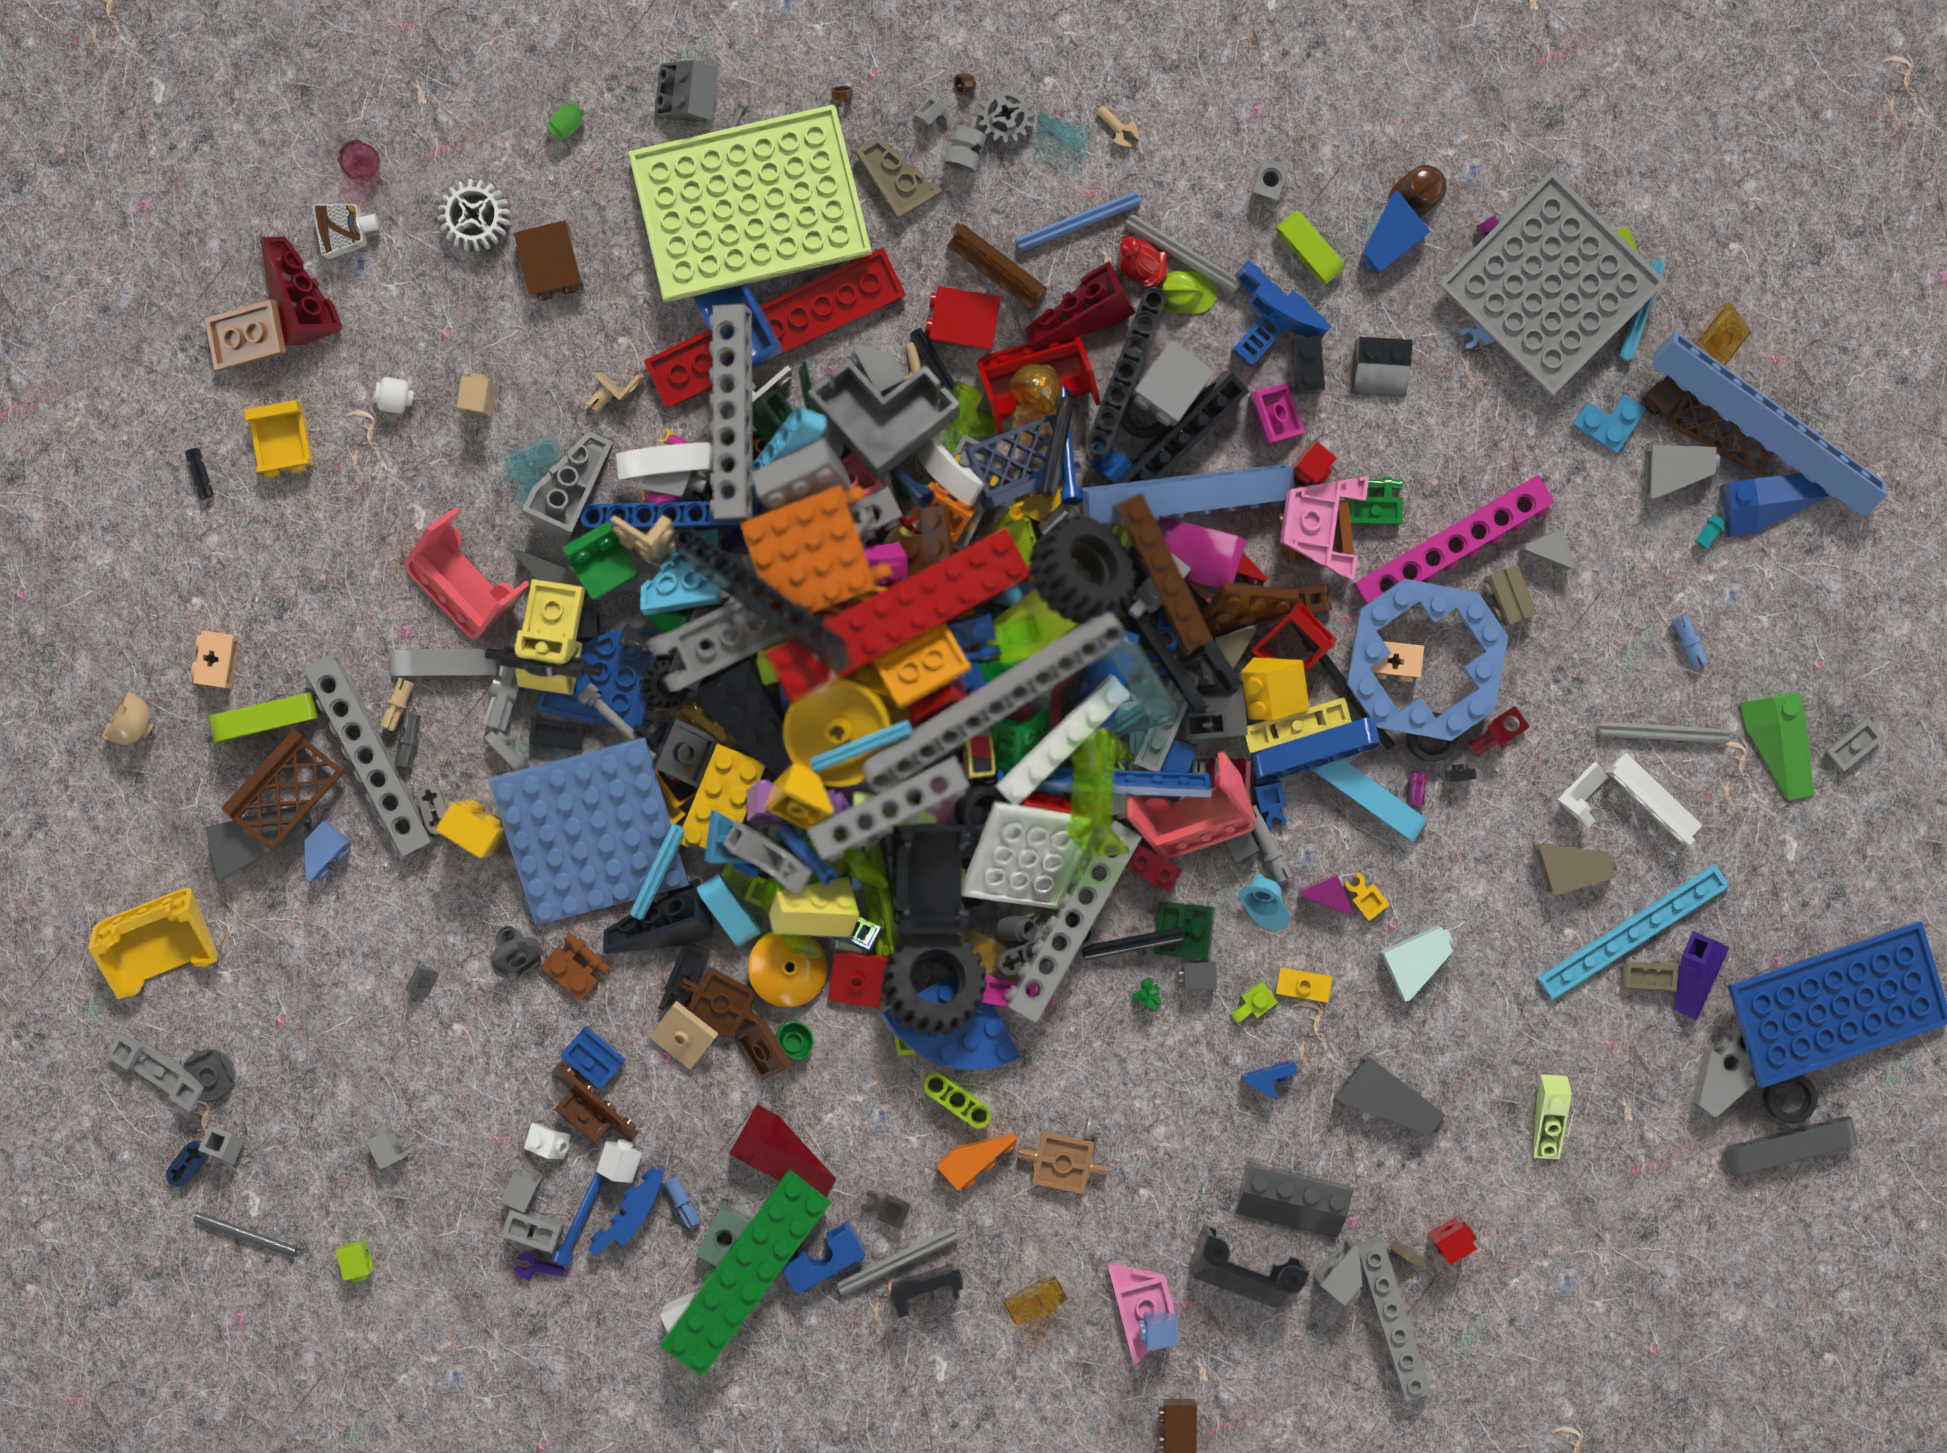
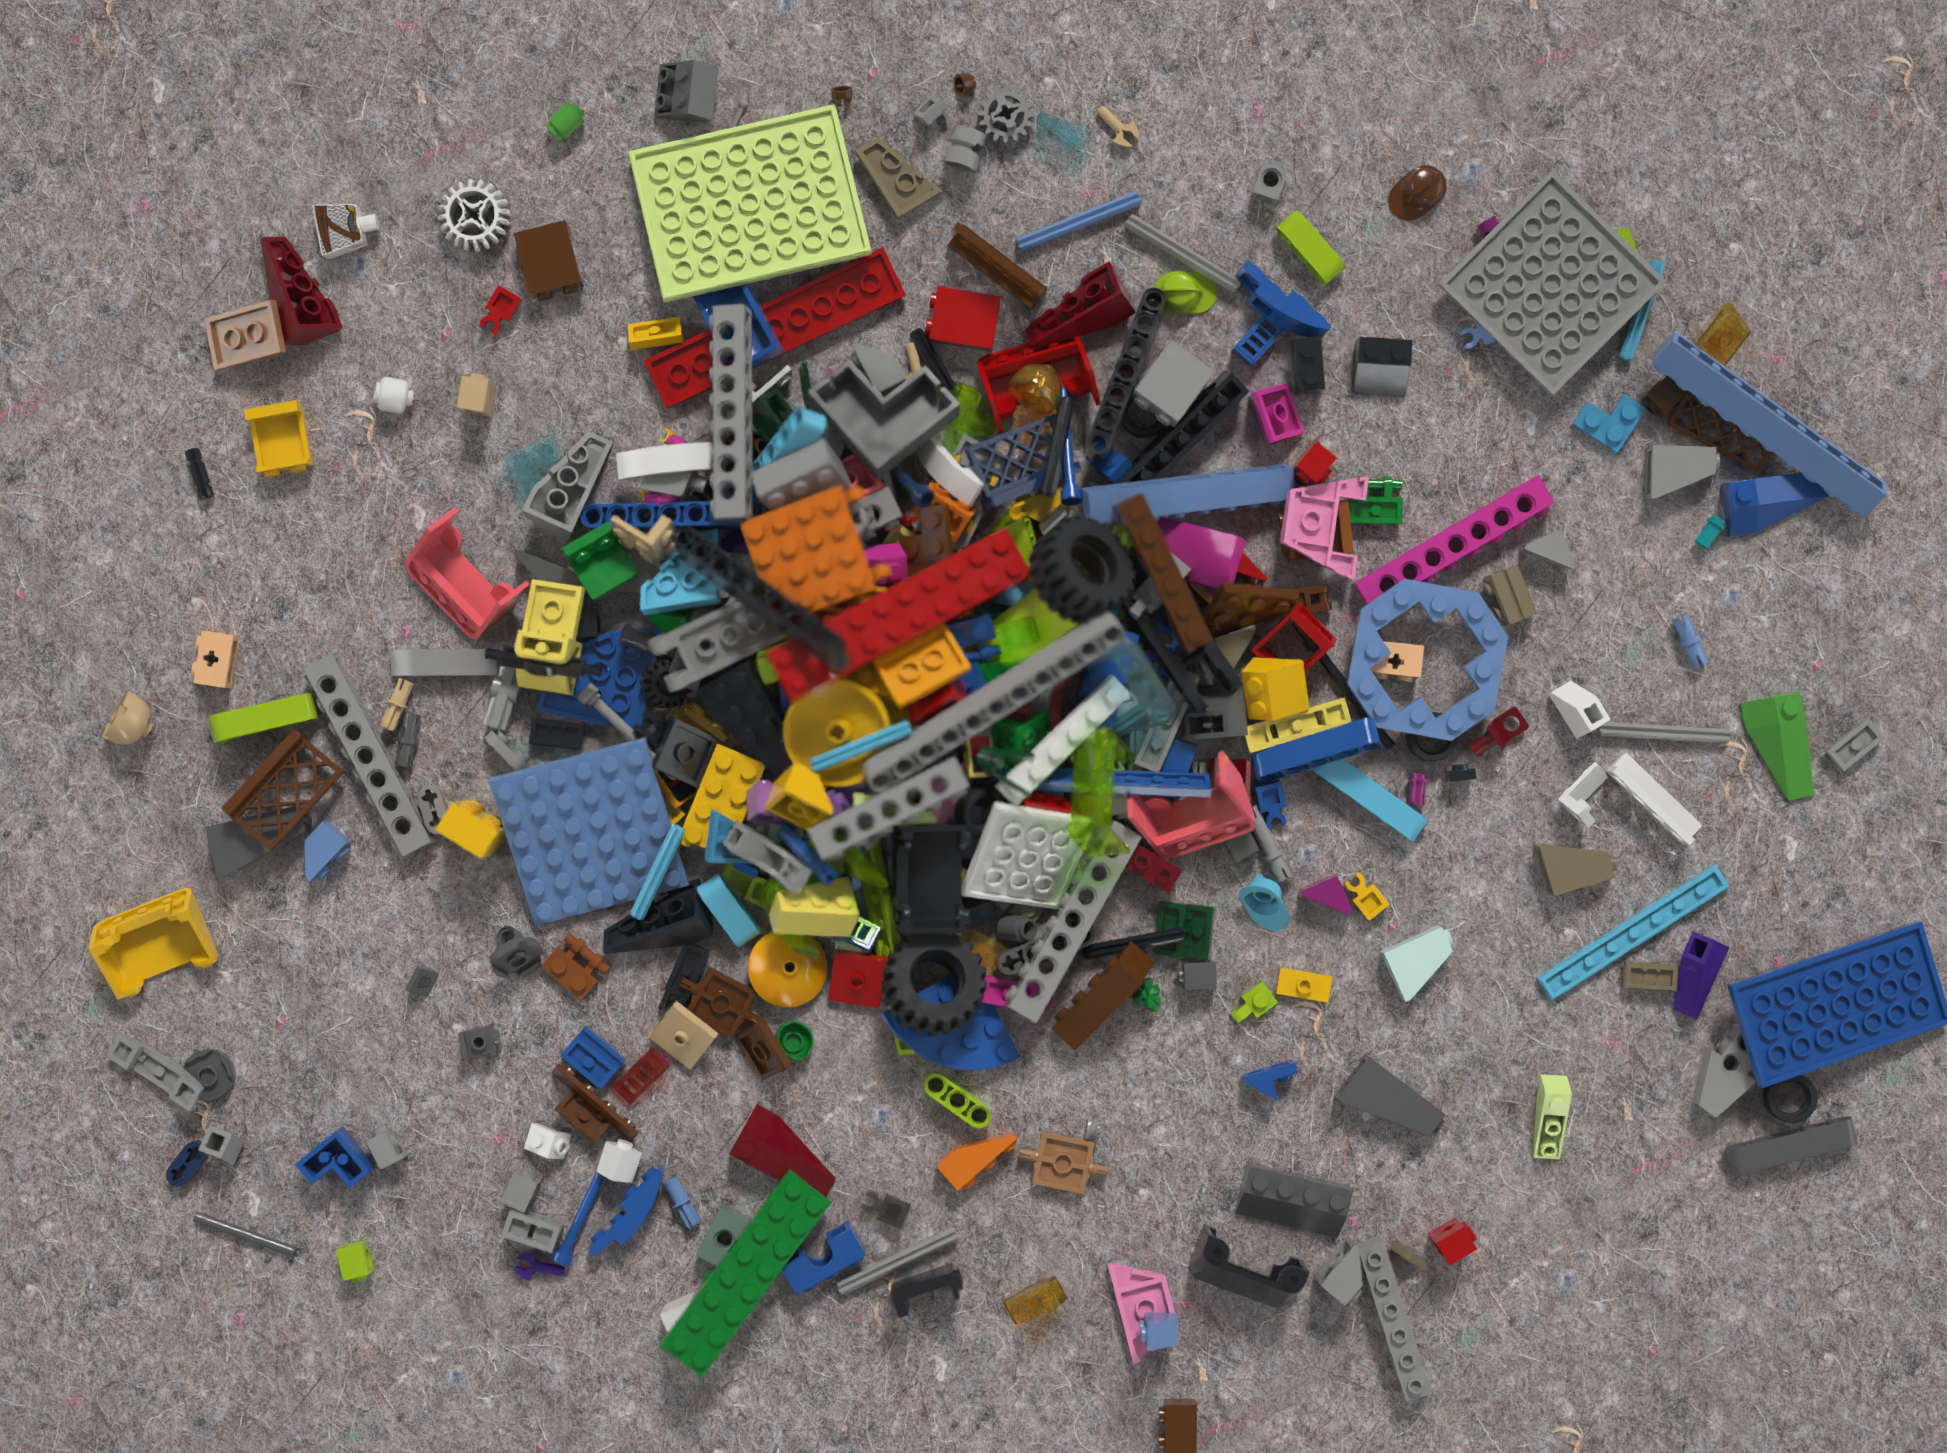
(337, 1153): none -> blue brick
(359, 161): clear pink hair -> none
(487, 1033): none -> dark grey brick
(502, 306): none -> red plate
(610, 389): tan bracket -> none
(652, 1063): none -> clear red slope
(655, 333): none -> yellow plate
(994, 759): none -> dark green plant
(1103, 995): none -> reddish brown wedge
(1142, 262): red hair -> none
(1393, 235): blue slope -> none
(1579, 708): none -> white slope

